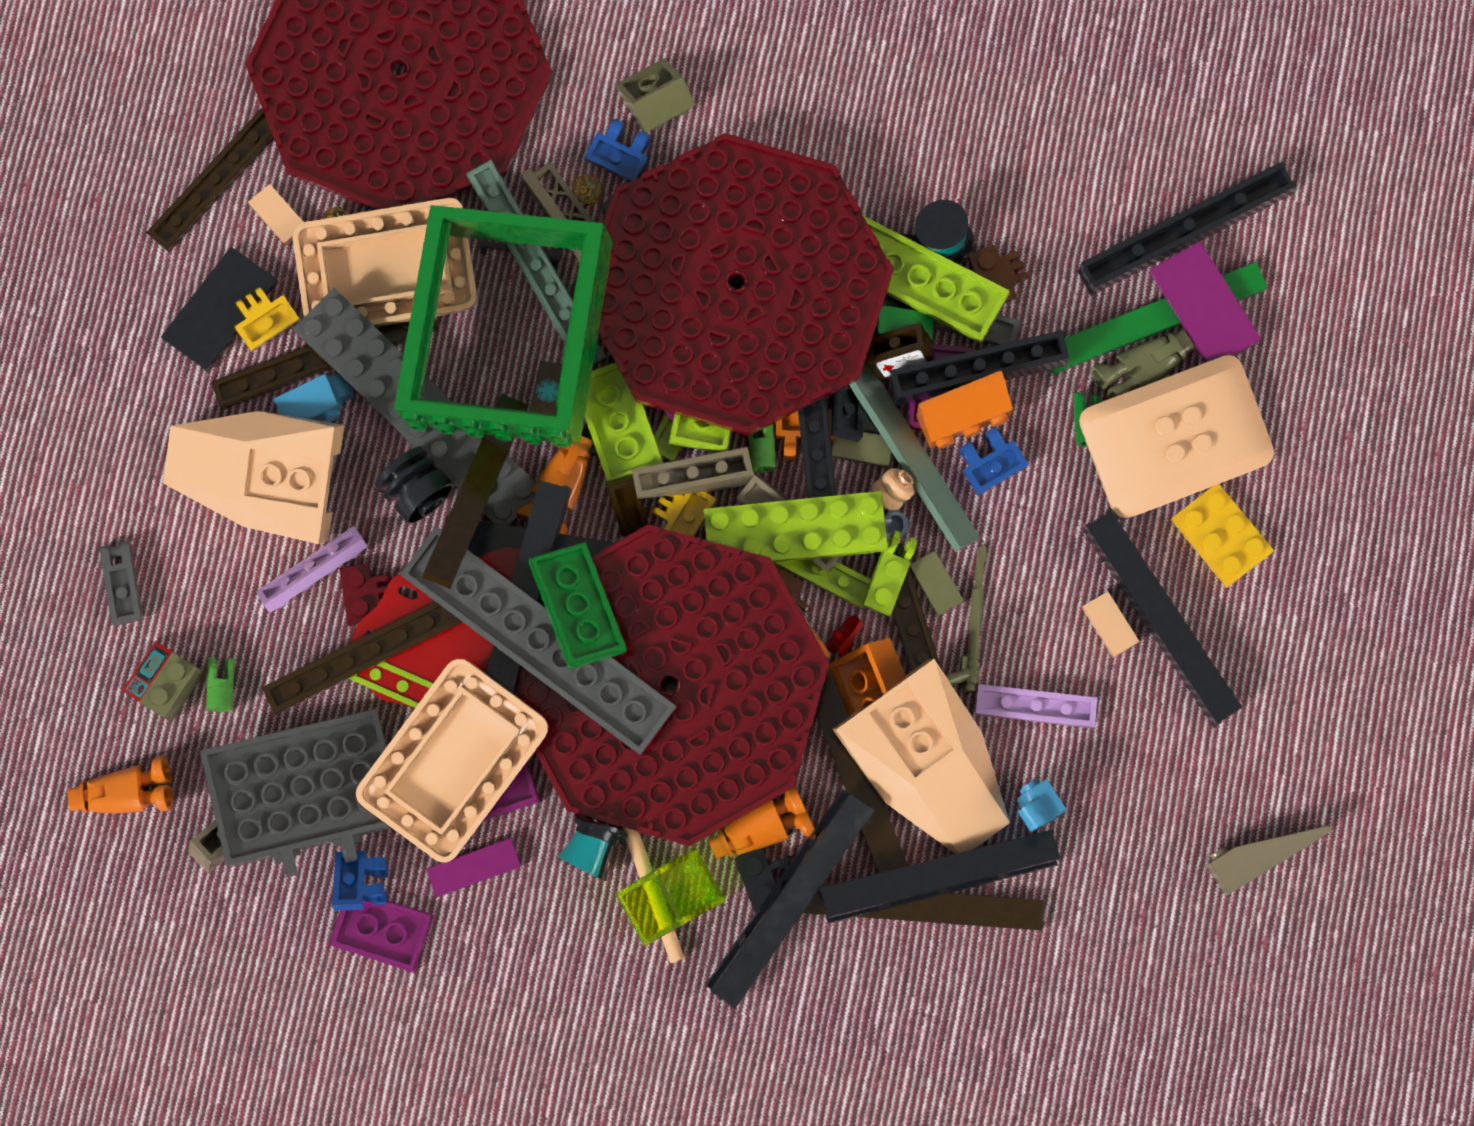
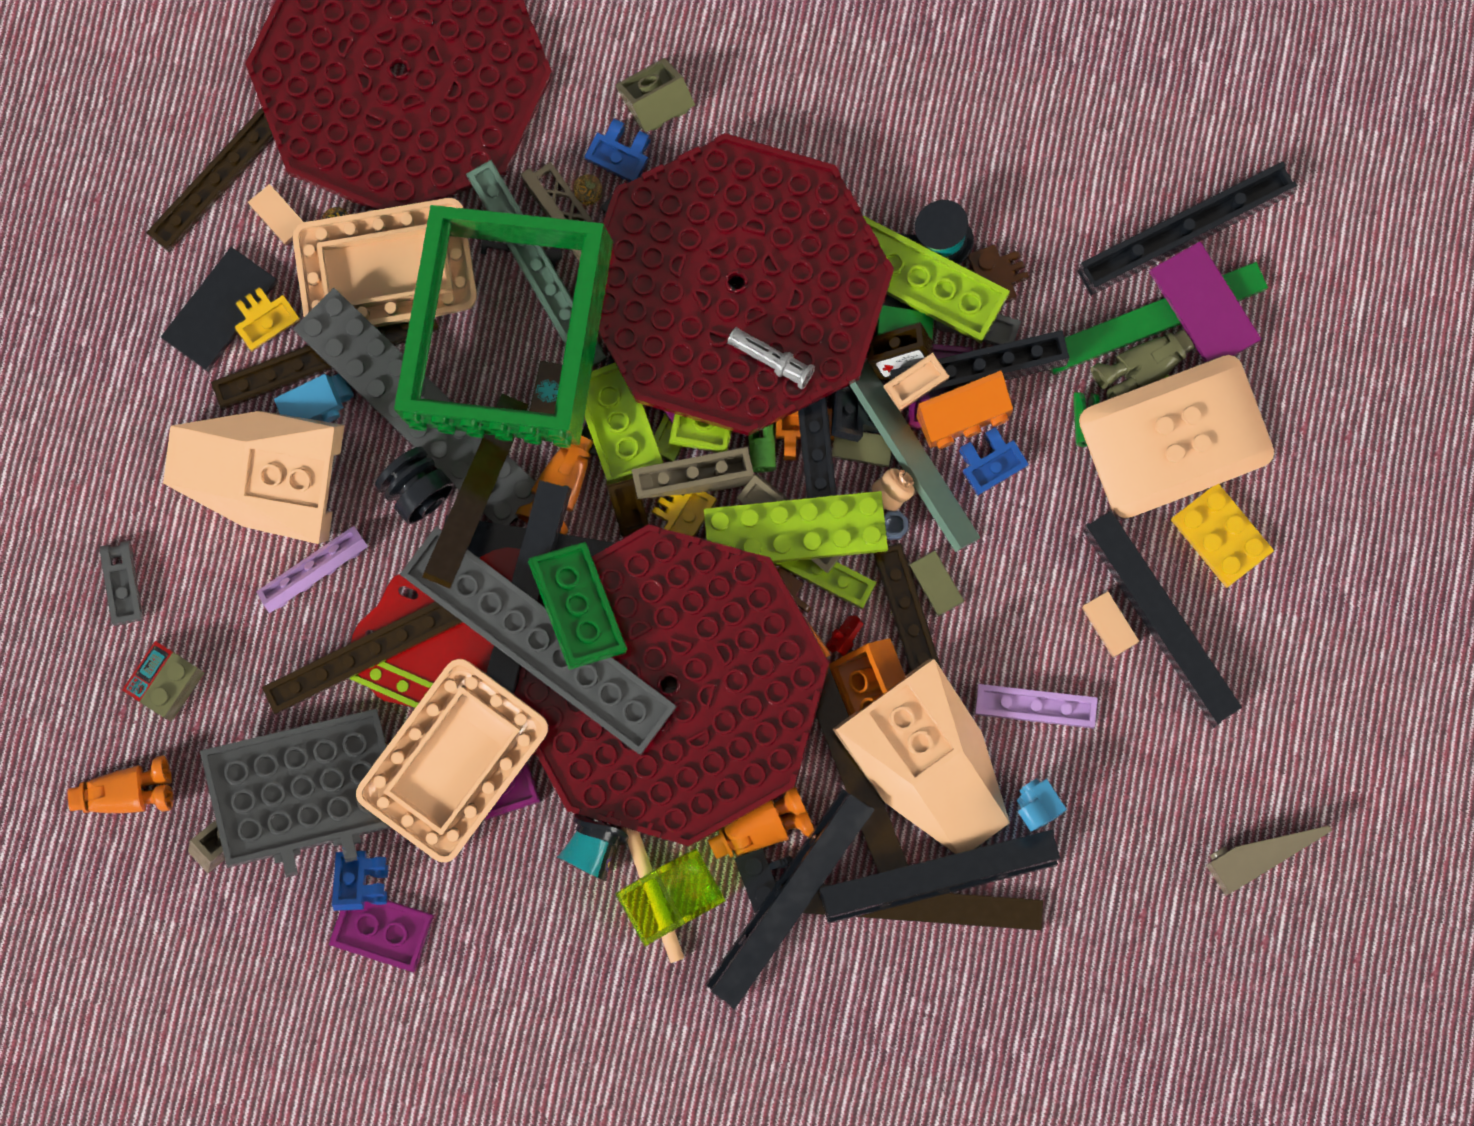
(220, 691): bright green hinge -> none
(361, 591): dark red hinge -> none
(473, 867): magenta tile -> none
(783, 363): none -> light grey pin
(888, 576): lime hinge -> none
(916, 381): none -> light nougat tile
(970, 663): olive piece -> none

